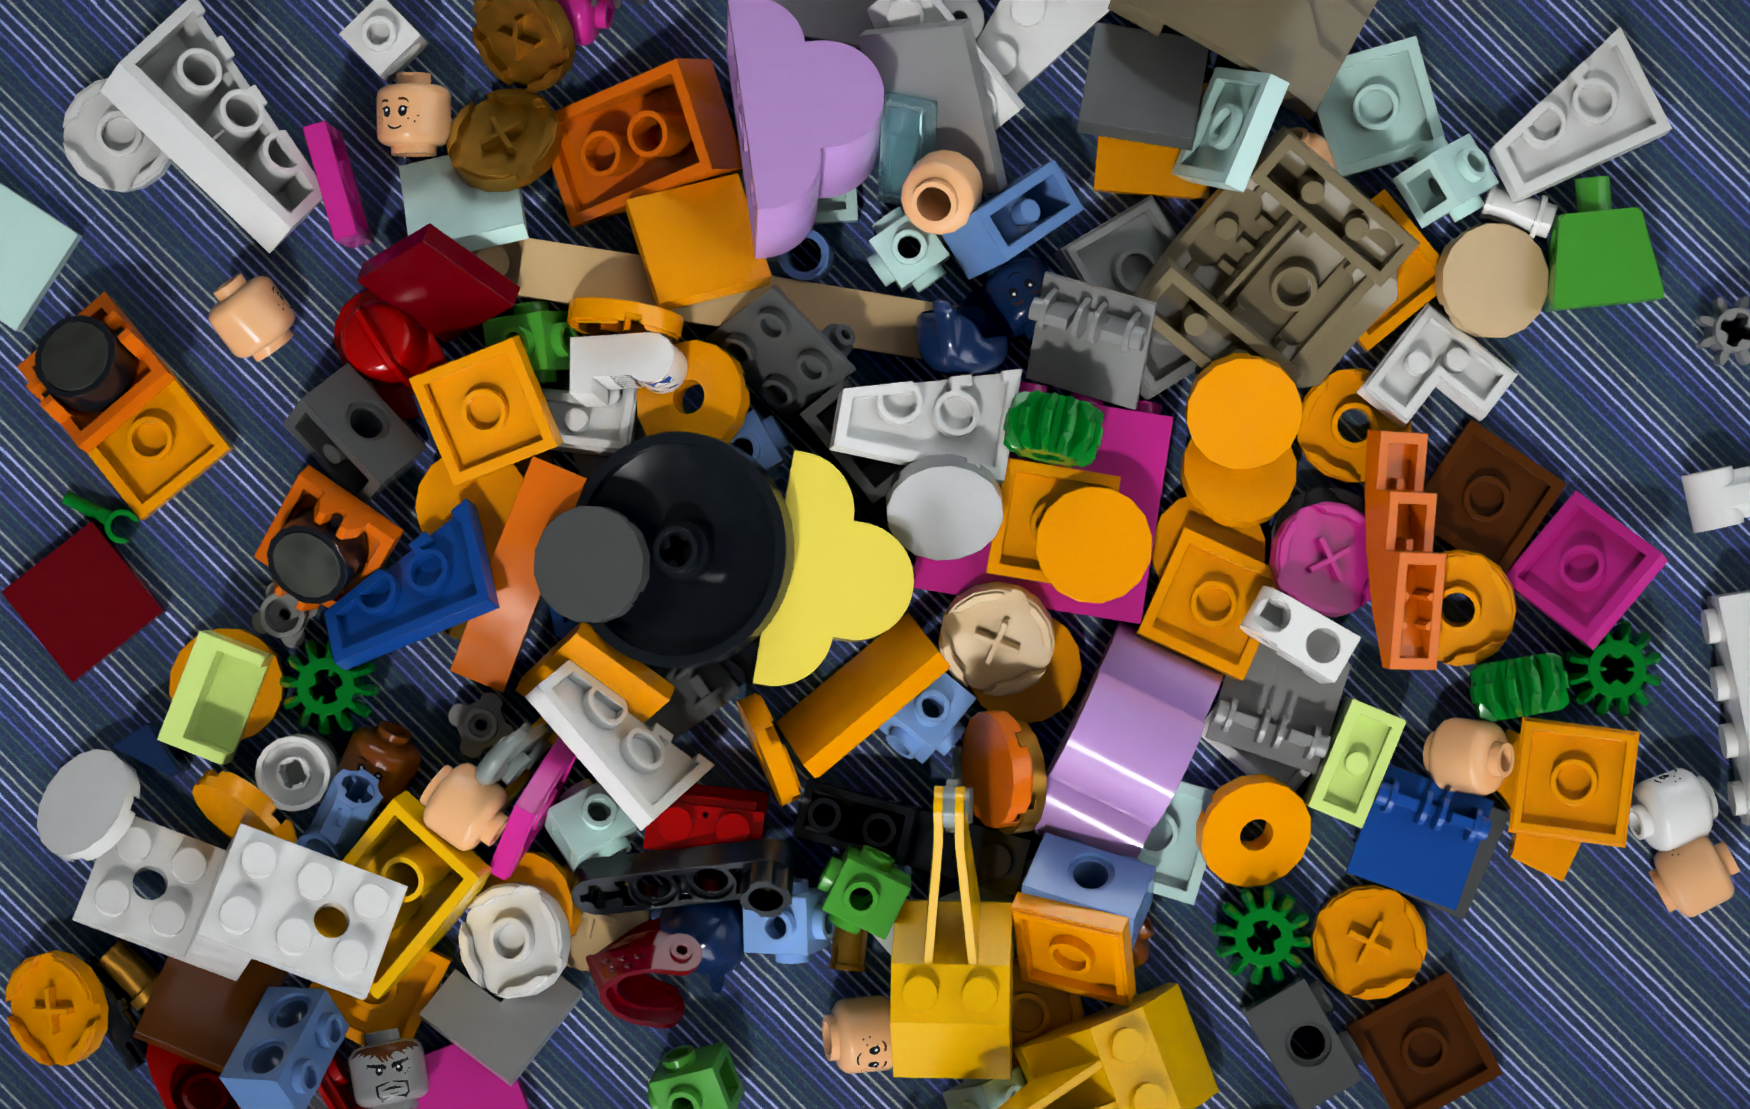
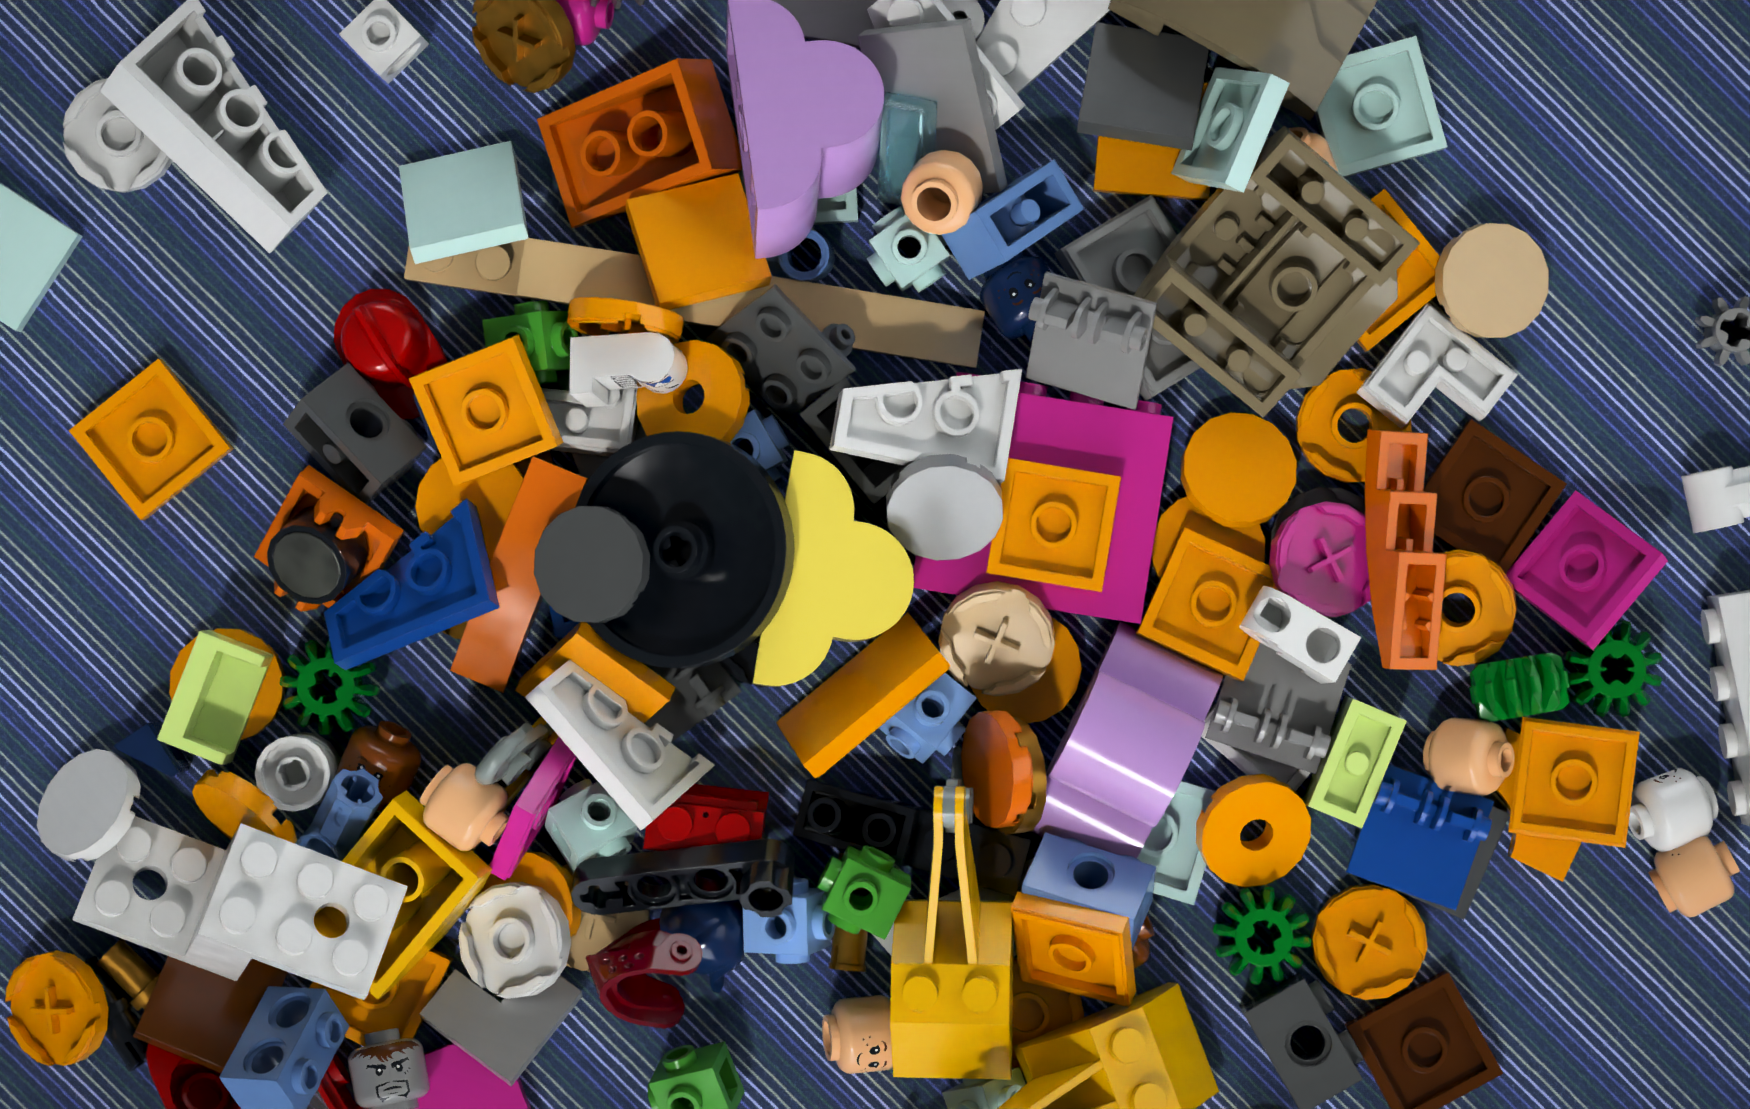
(84, 601): dark red tile -> none
(94, 372): piece -> none
(100, 514): green hand -> none
(251, 316): light nougat head -> none
(269, 618): light grey plate -> none
(337, 185): dark pink tile -> none
(413, 115): light nougat head -> none
(438, 283): dark red tile -> none
(465, 720): light grey plate -> none
(504, 140): pearl gold tile -> none
(768, 749): light orange tile -> none
(960, 338): dark blue hair -> none
(1053, 428): green gear -> none
(1093, 544): light orange tile -> none
(1243, 411): light orange tile -> none
(1446, 180): light aqua brick -> none
(1527, 215): white pin -> none
(1582, 123): white wing -> none
(1600, 253): bright green torso -> none

